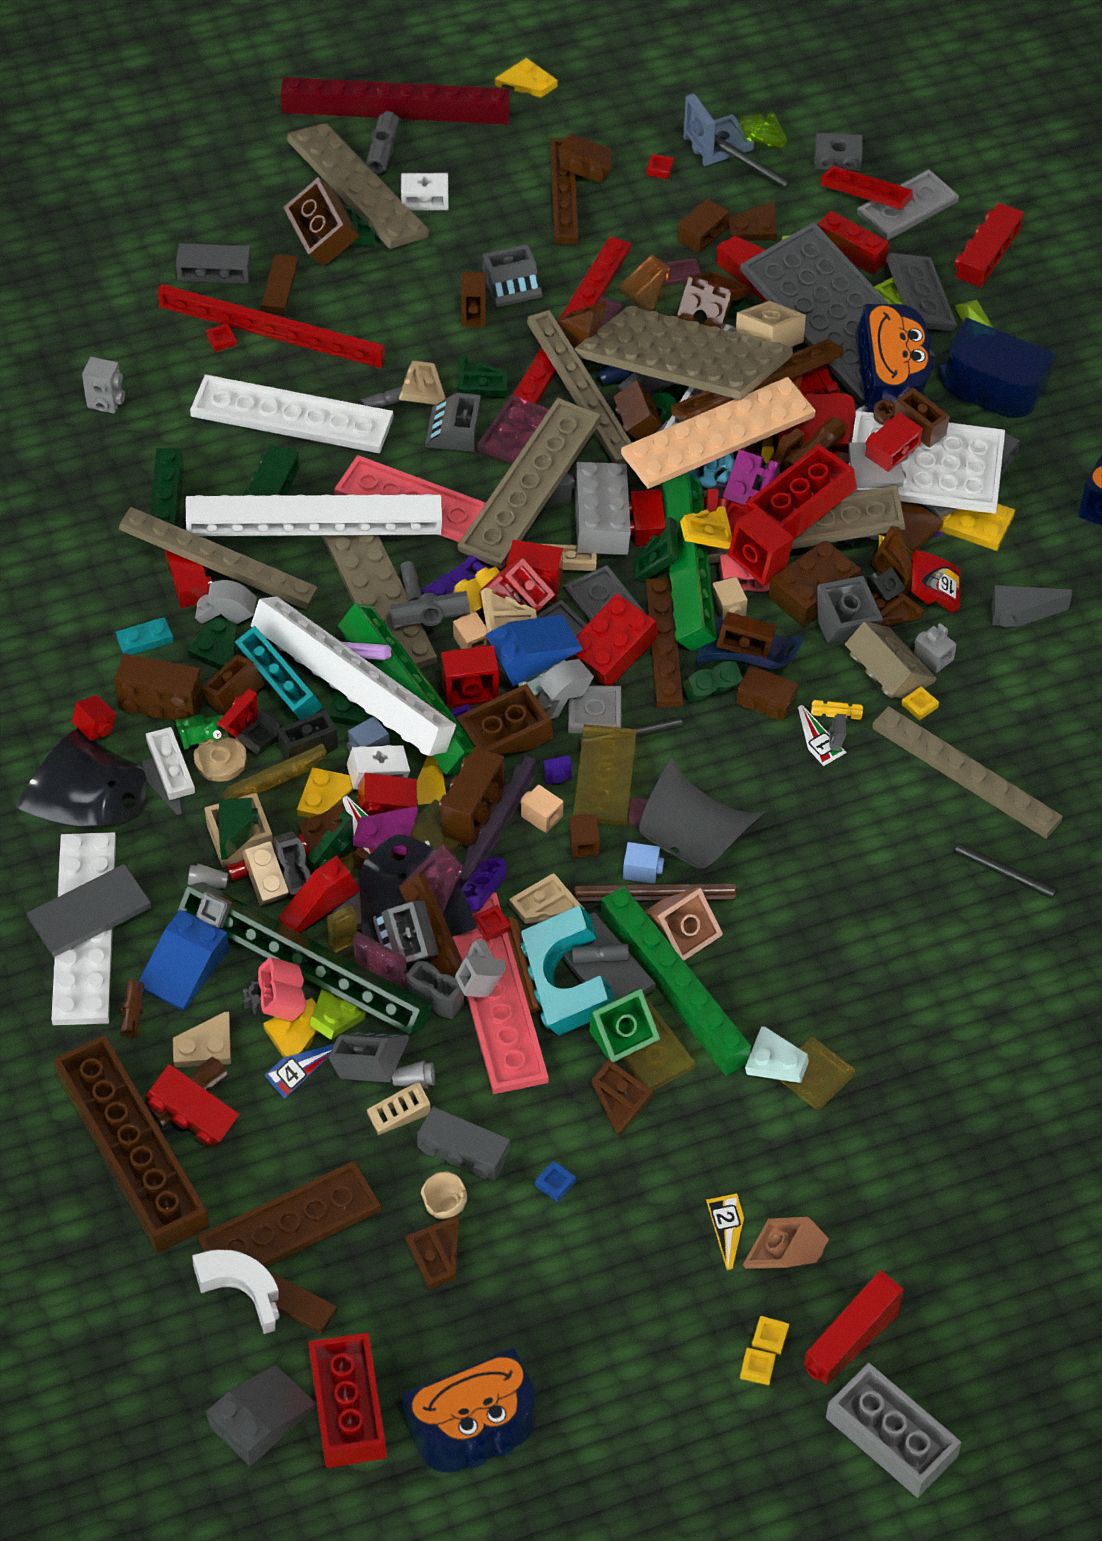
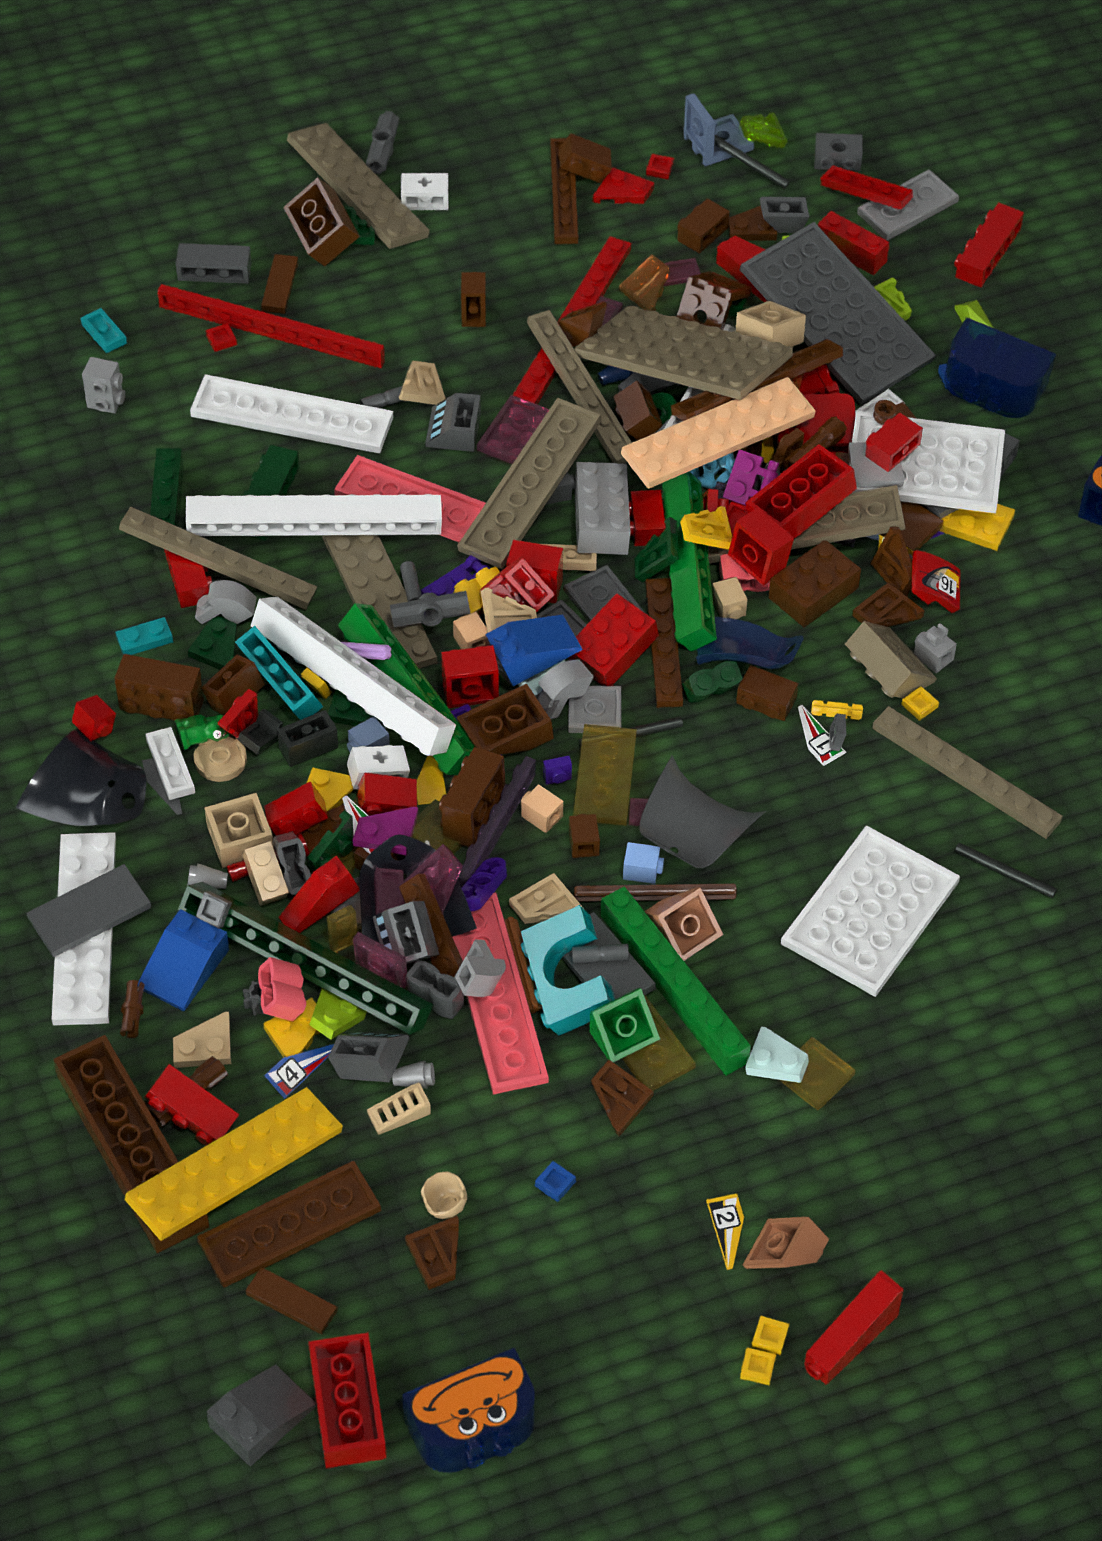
(103, 330): none -> teal plate
(233, 1163): none -> yellow plate
(235, 824): dark green slope -> none
(240, 1271): white arch -> none
(277, 774): clear yellow tile -> none
(296, 810): none -> red brick
(316, 683): none -> yellow tile
(387, 889): none -> clear pink tile
(403, 99): dark red brick -> none
(463, 1144): dark grey brick -> none
(481, 379): dark green wing -> none
(492, 923): red tile -> none
(511, 275): dark grey slope -> none
(528, 78): yellow wing -> none
(624, 188): none -> red wing
(746, 635): reddish brown brick -> none
(785, 213): none -> dark grey slope
(844, 607): dark grey slope -> none
(870, 910): none -> white plate
(886, 584): pearl dark grey bracket -> none
(892, 352): brick -> none
(893, 1430): light grey brick -> none
(921, 289): dark grey tile -> none
(925, 414): reddish brown brick -> none
(1024, 605): dark grey slope -> none

